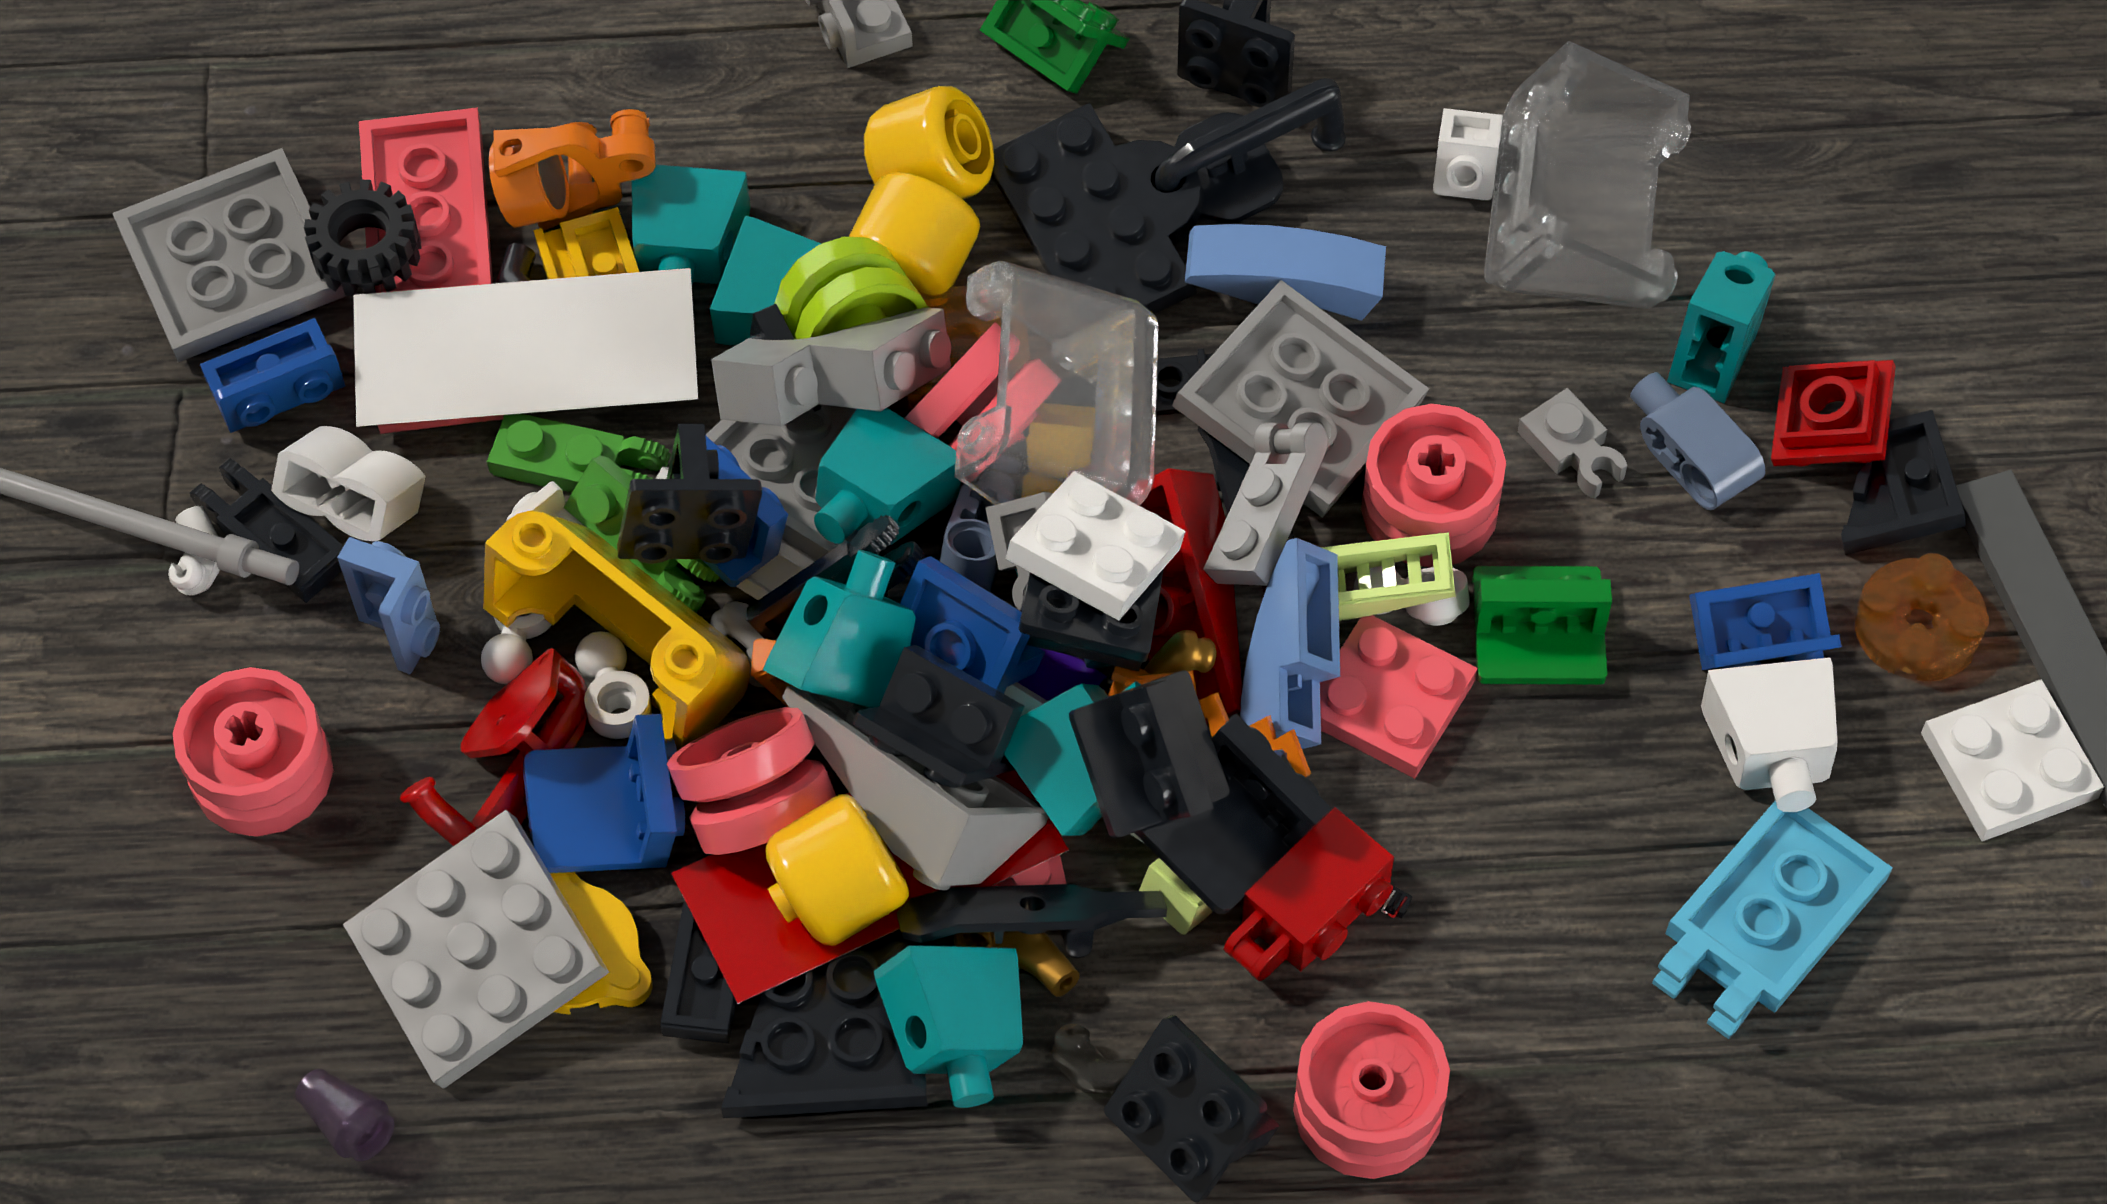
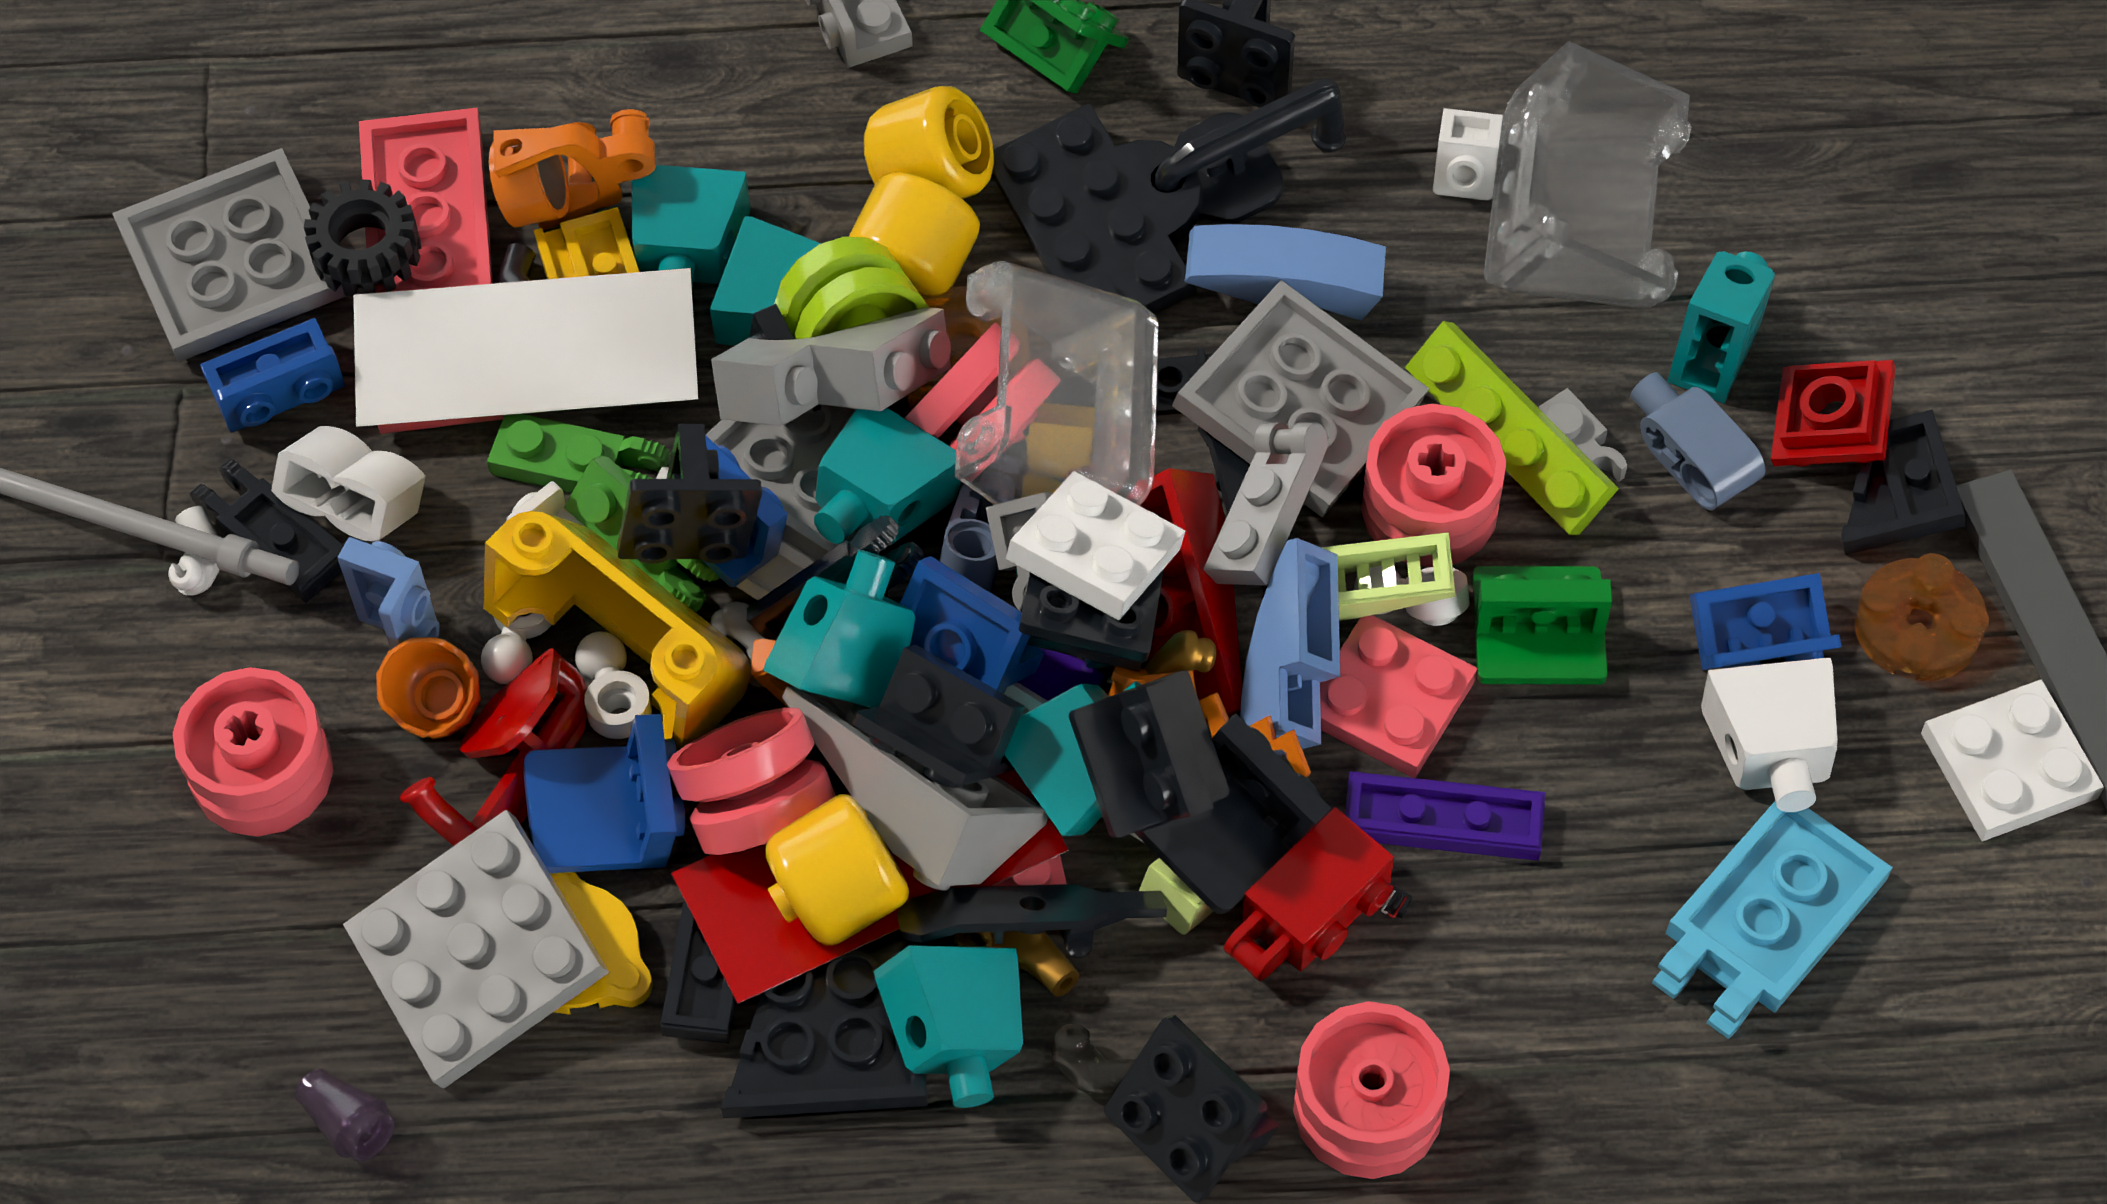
(428, 687): none -> orange hair
(1447, 815): none -> dark purple tile
(1533, 446): none -> lime plate

